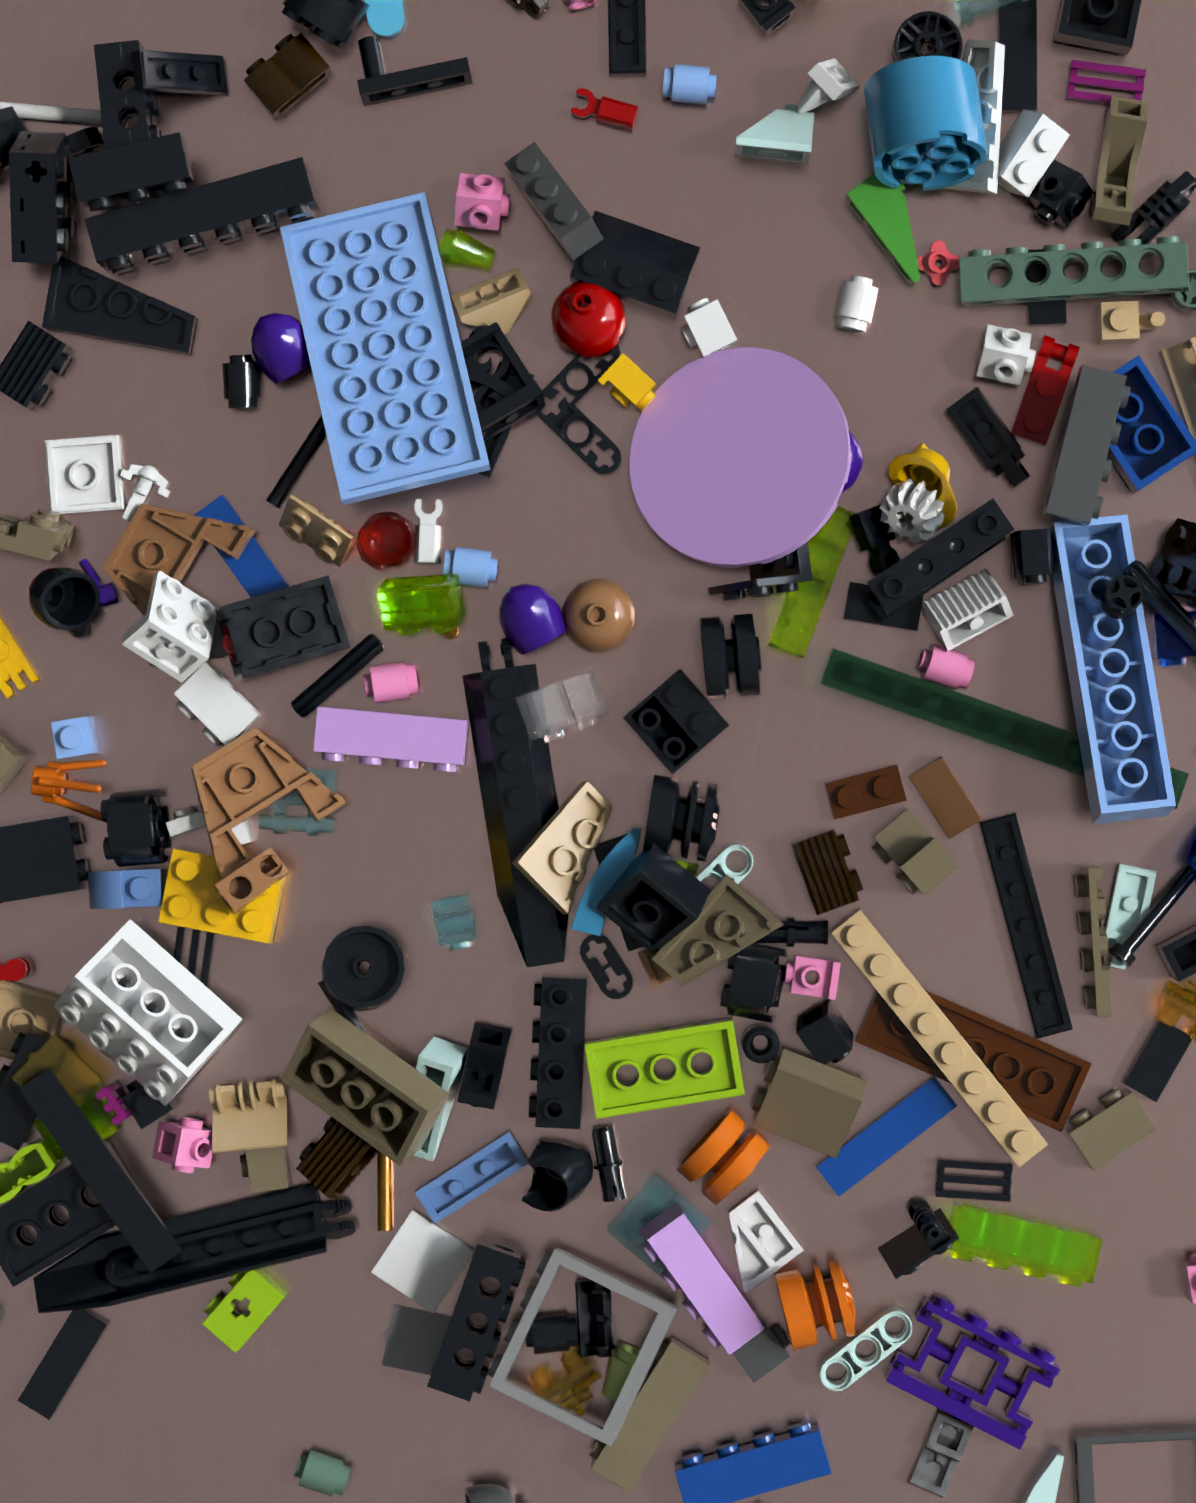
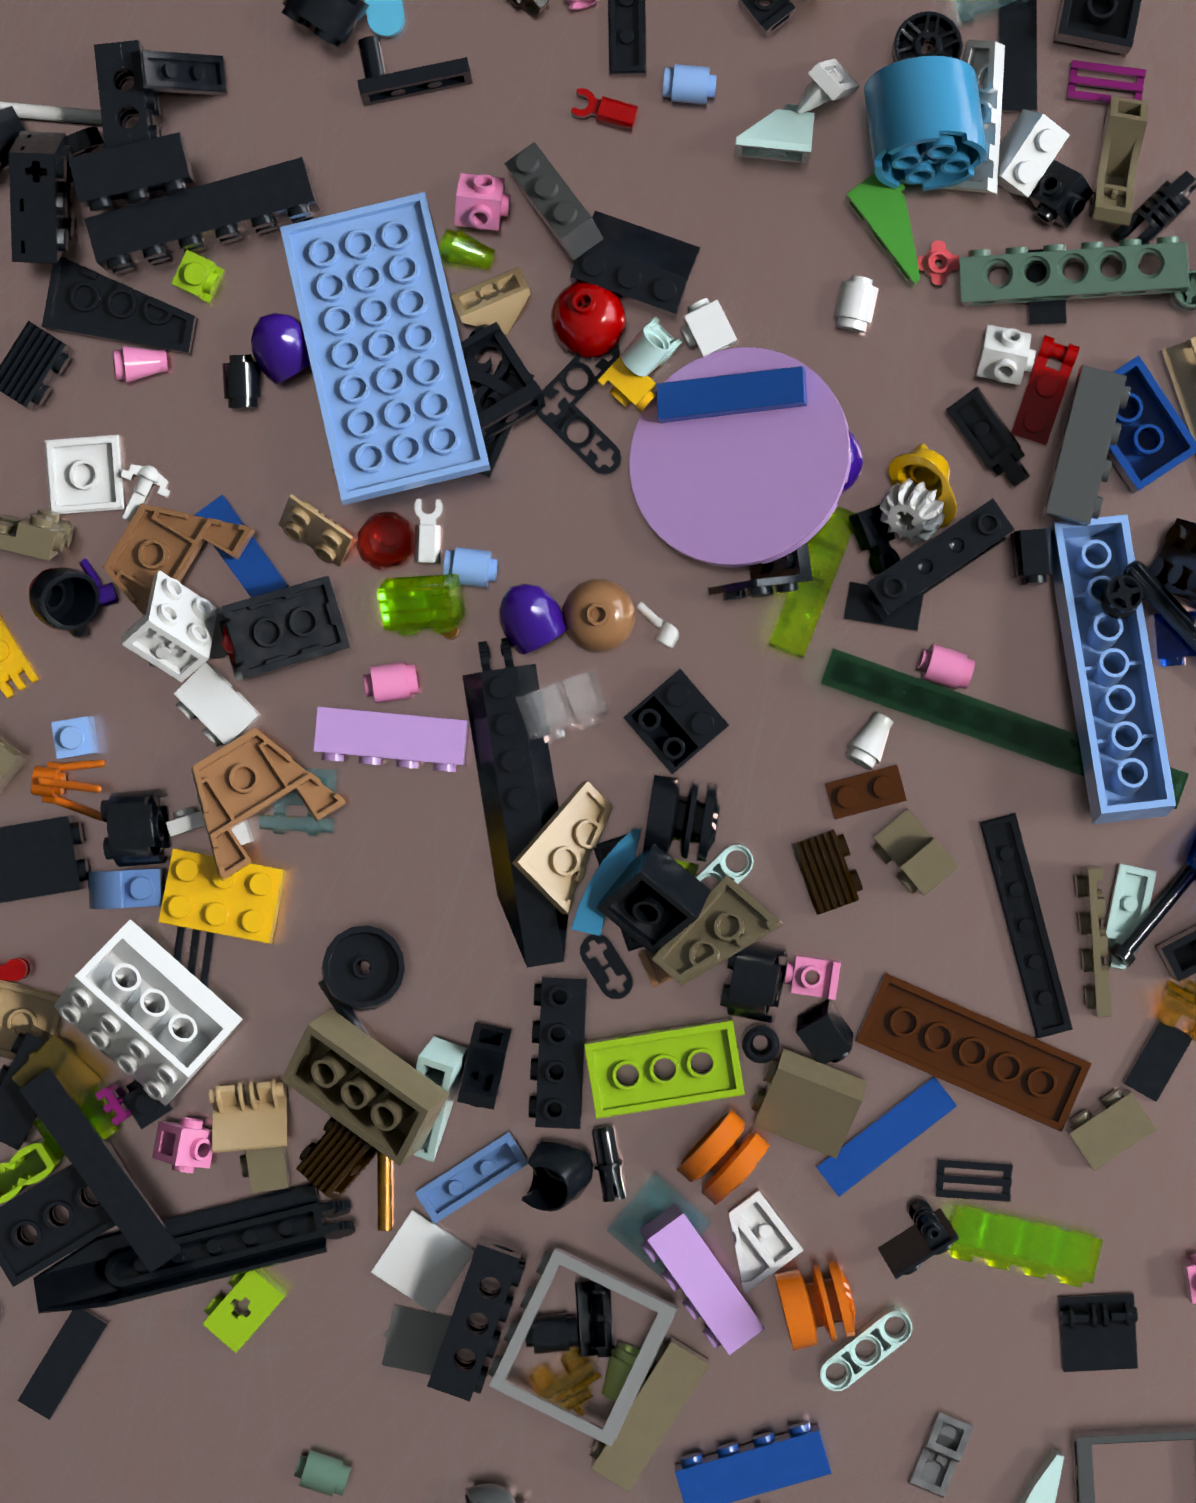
(137, 363): none -> bright pink cone
(197, 276): none -> lime brick
(251, 880): medium nougat leg -> none
(287, 74): dark brown brick -> none
(297, 464): black piece -> none
(337, 675): black axle -> none
(454, 921): clear light blue brick -> none
(650, 349): none -> light aqua piece
(667, 633): none -> white hand
(730, 656): black wheel -> none
(731, 394): none -> blue tile
(763, 1352): dark grey brick -> none
(798, 932): black pin -> none
(869, 743): none -> white cone
(939, 1038): tan plate -> none
(945, 797): medium nougat slope -> none
(959, 1398): dark purple fence -> none
(967, 609): white brick -> none
(1098, 1332): none -> black hinge
(1122, 322): tan brick -> none

